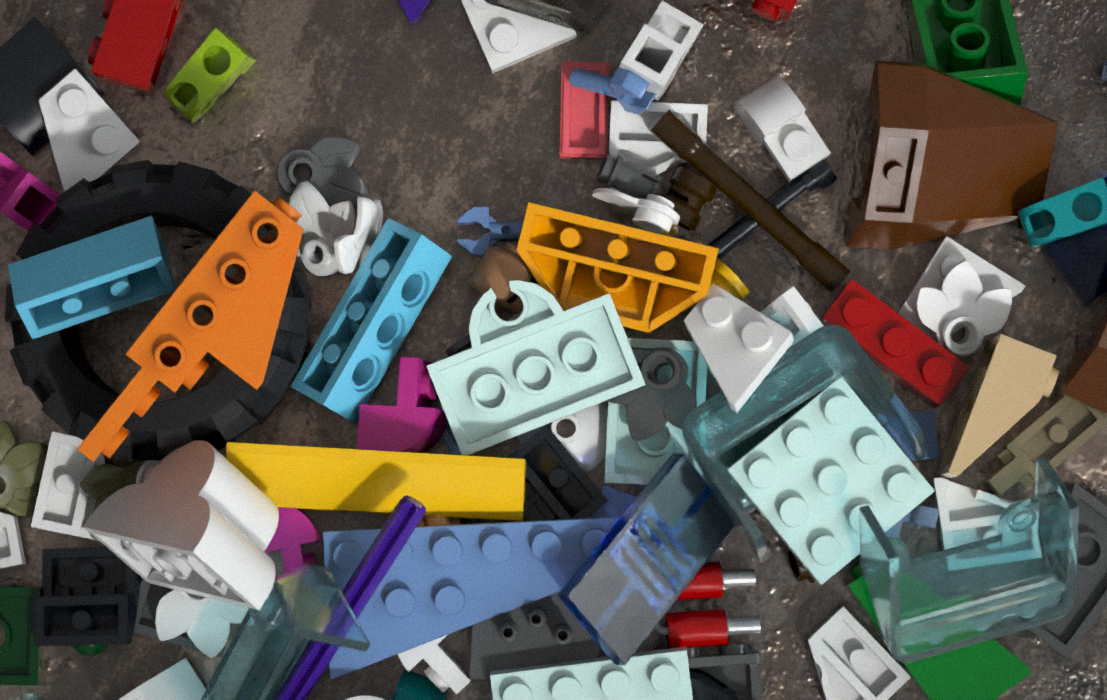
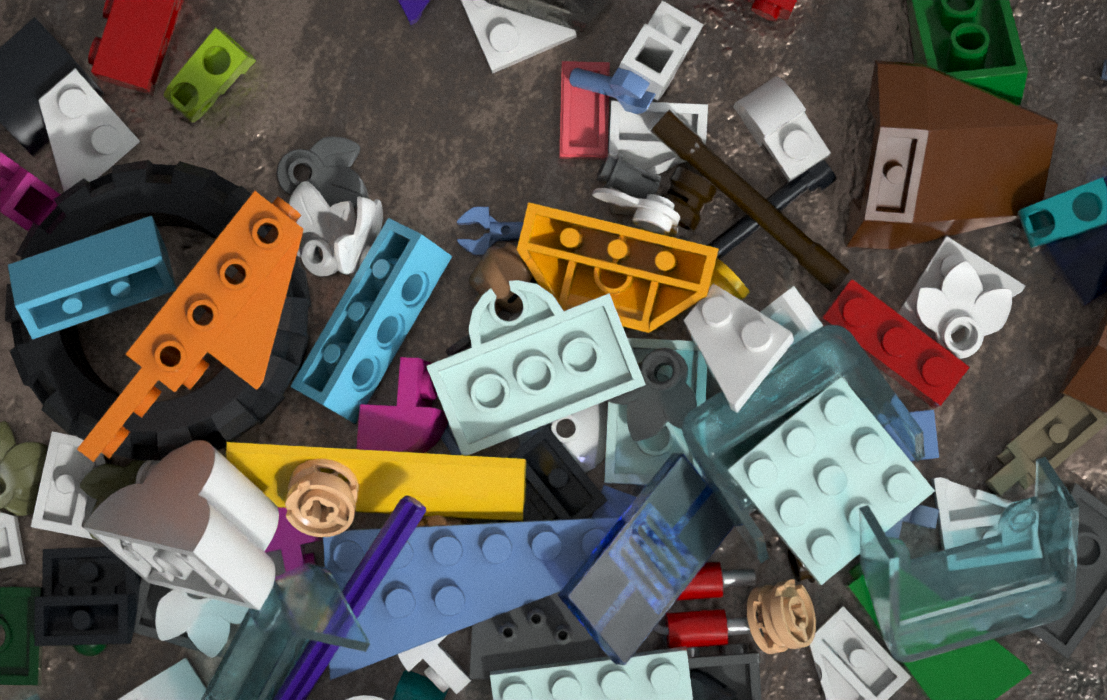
(321, 501): none -> light nougat wheel
(783, 615): none -> light nougat wheel
(1002, 390): tan slope -> none

